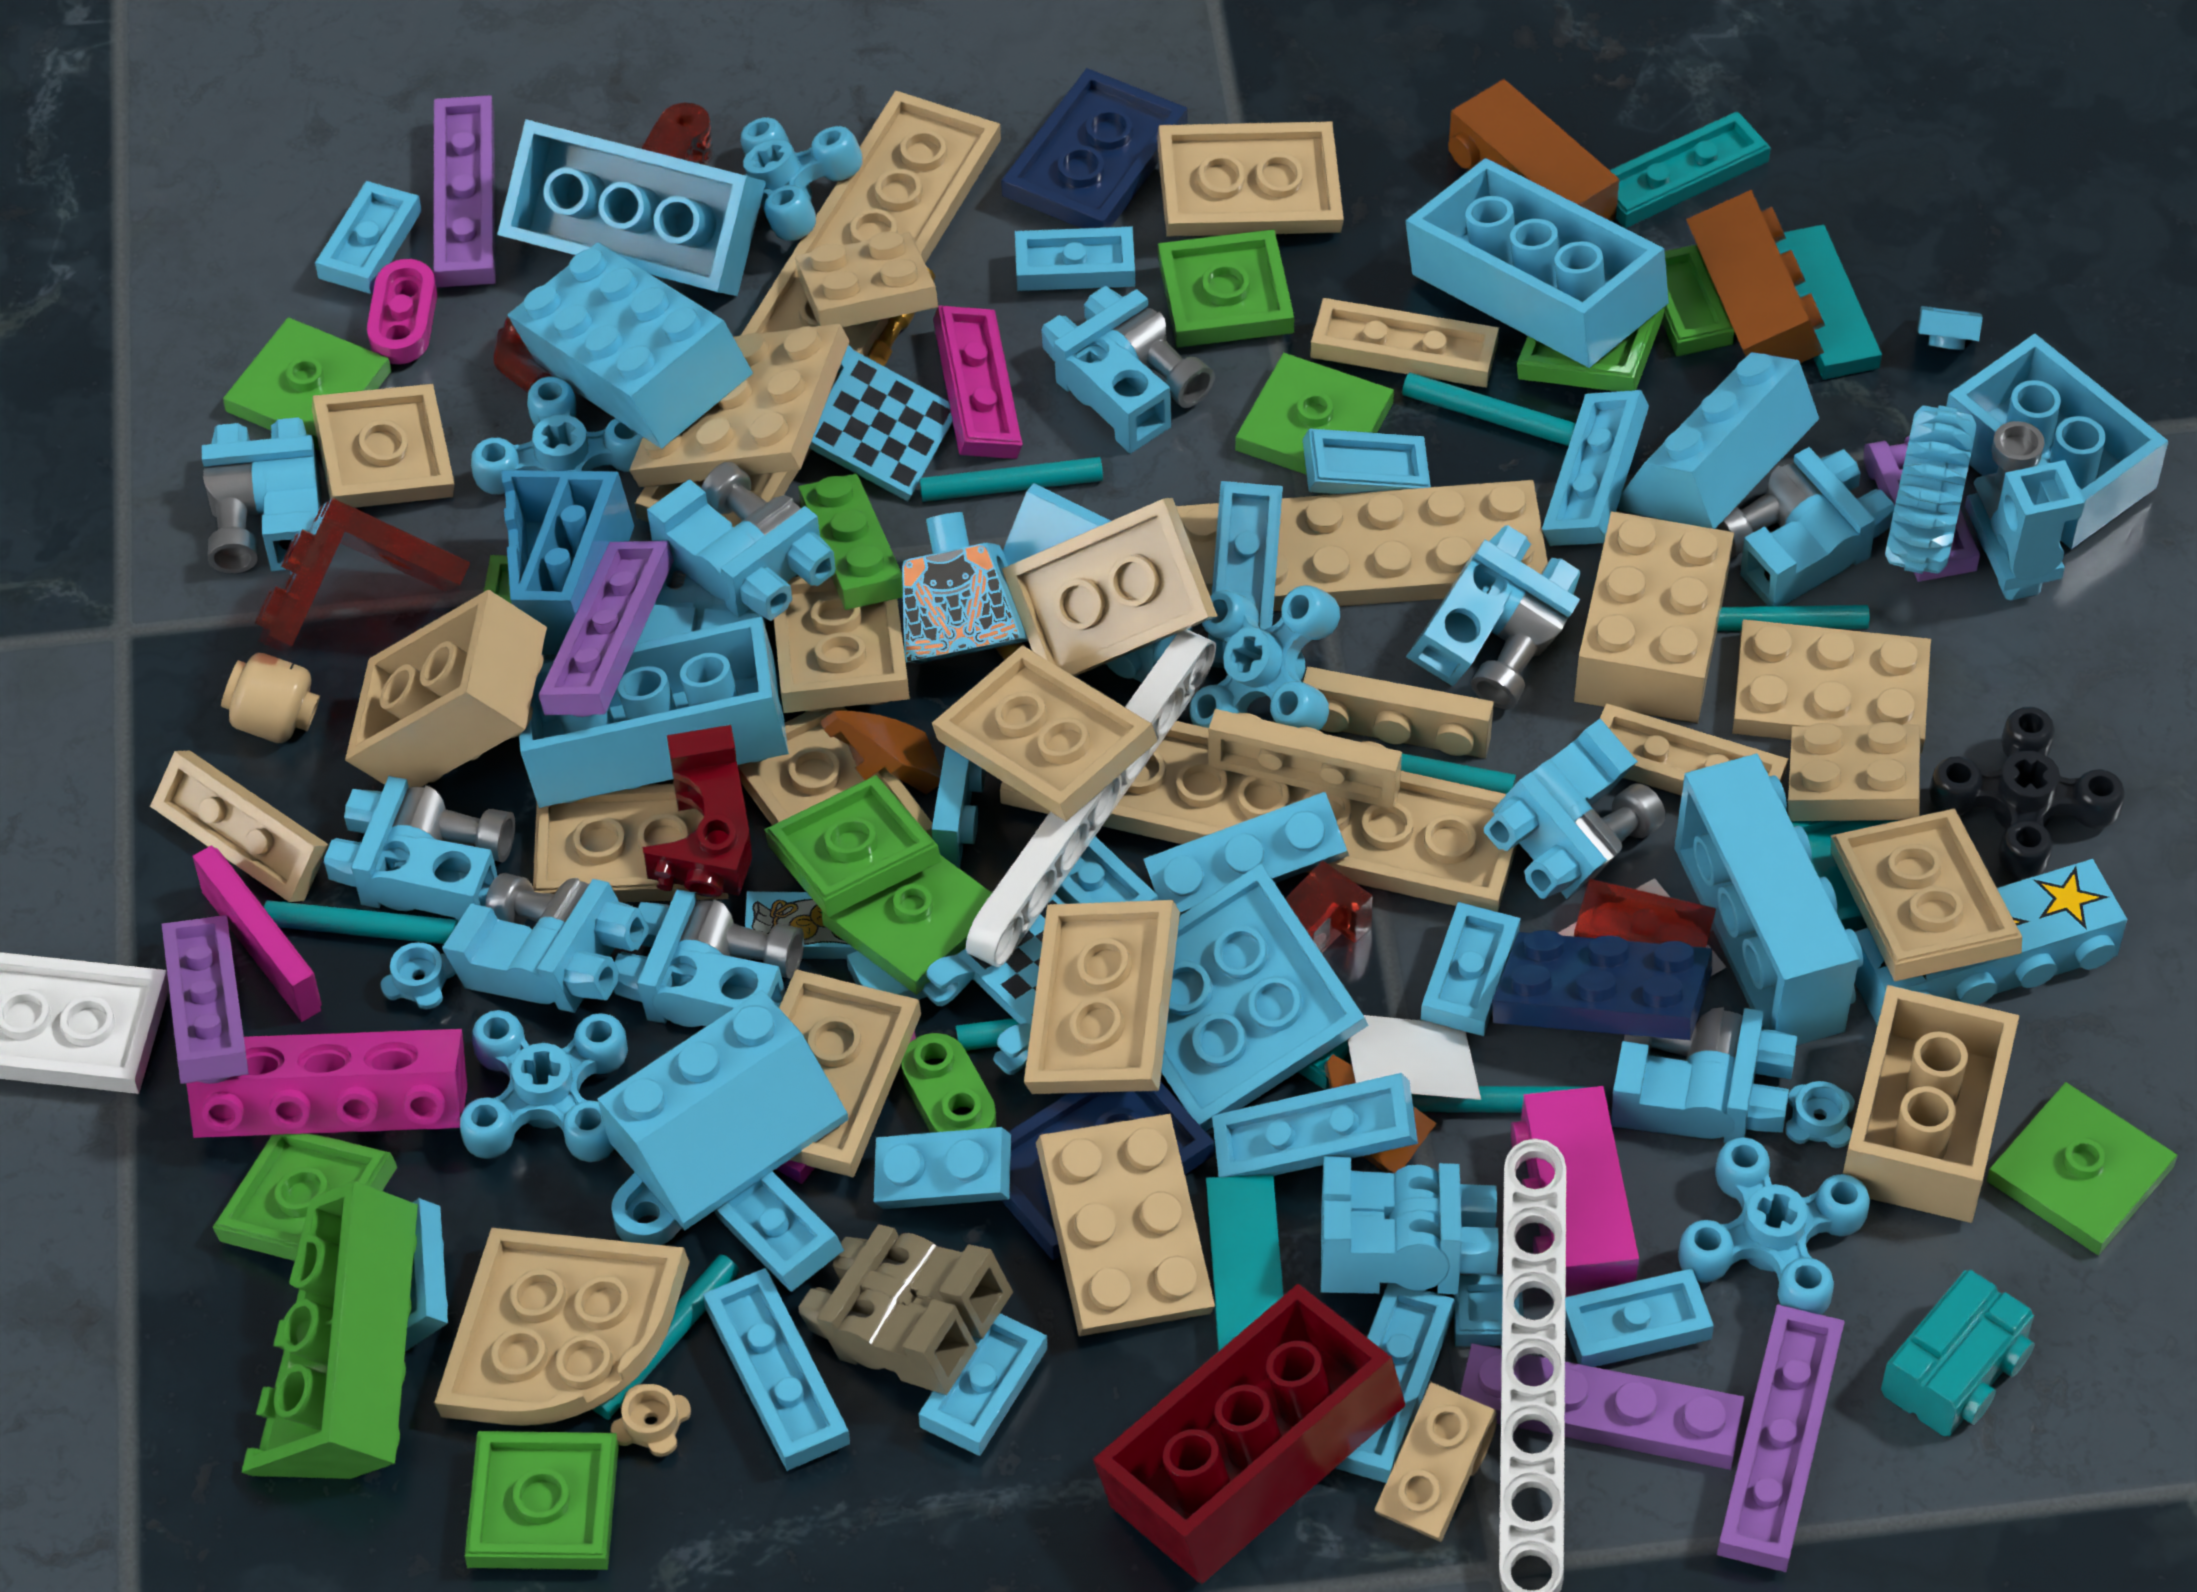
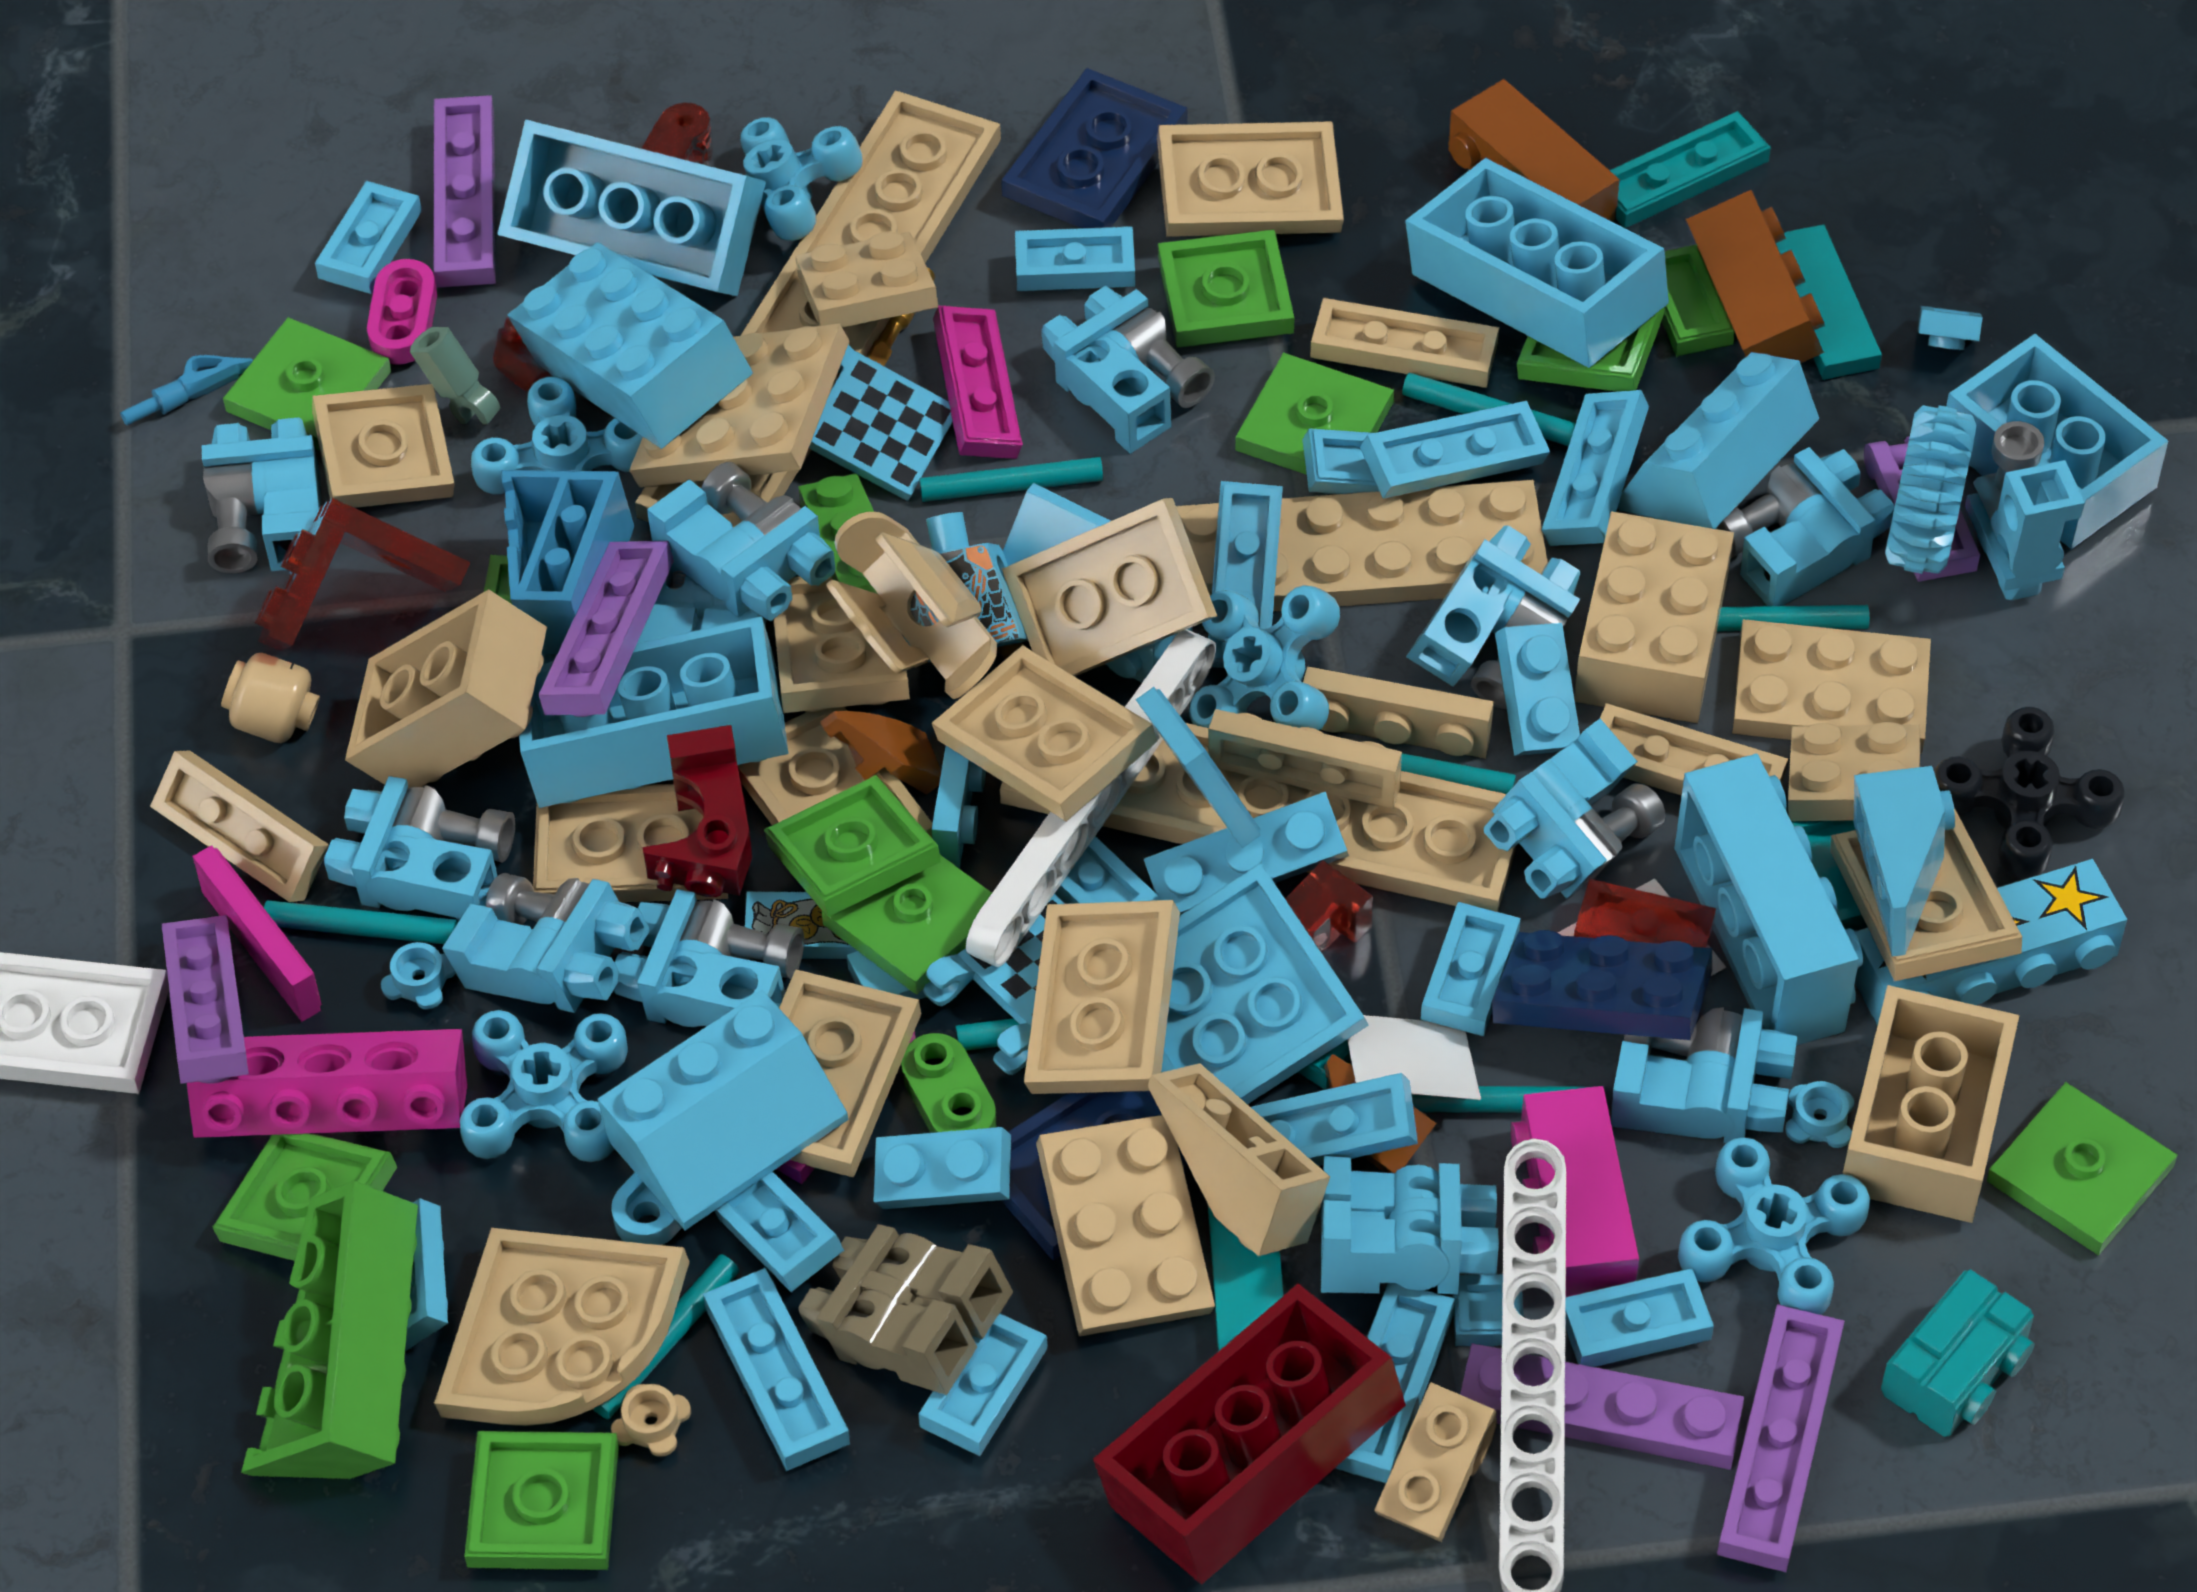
(200, 376): none -> dark azure hand
(453, 375): none -> sand green bar
(897, 570): none -> tan piece
(1199, 766): none -> medium azure tile
(1242, 1164): none -> tan slope
(1454, 449): none -> medium azure plate
(1537, 688): none -> medium azure plate
(1902, 839): none -> medium azure slope

